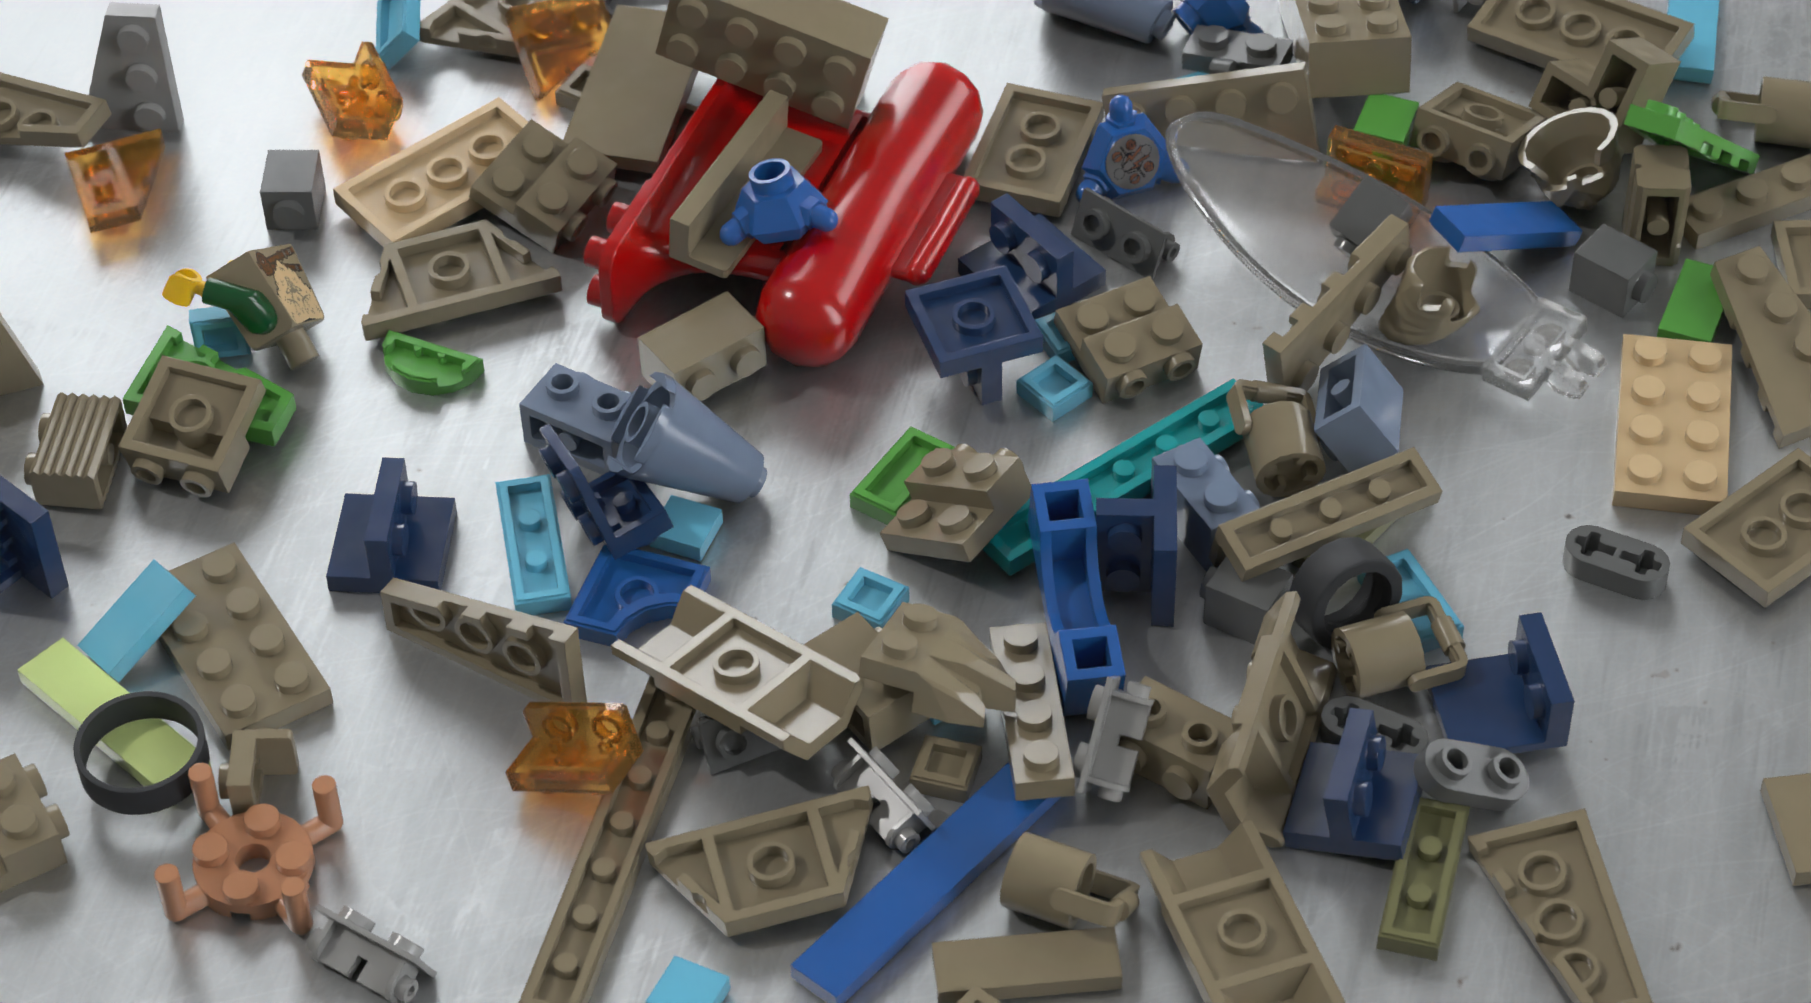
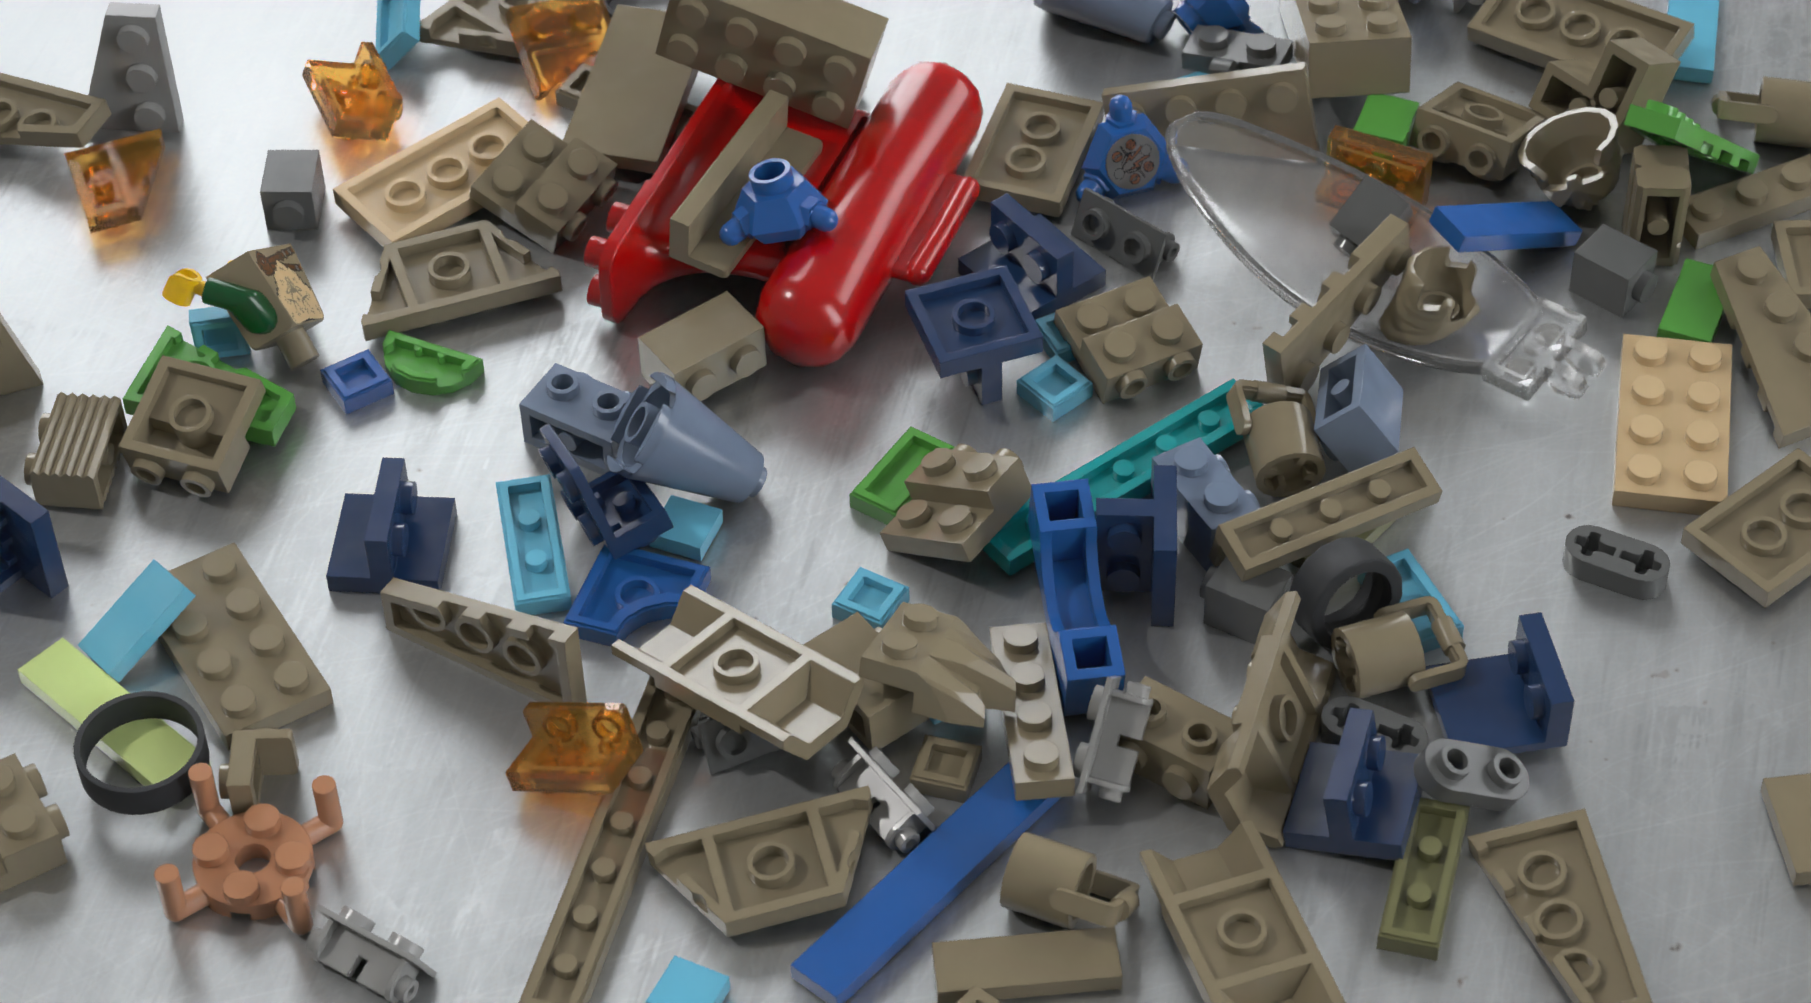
(357, 381): none -> blue tile

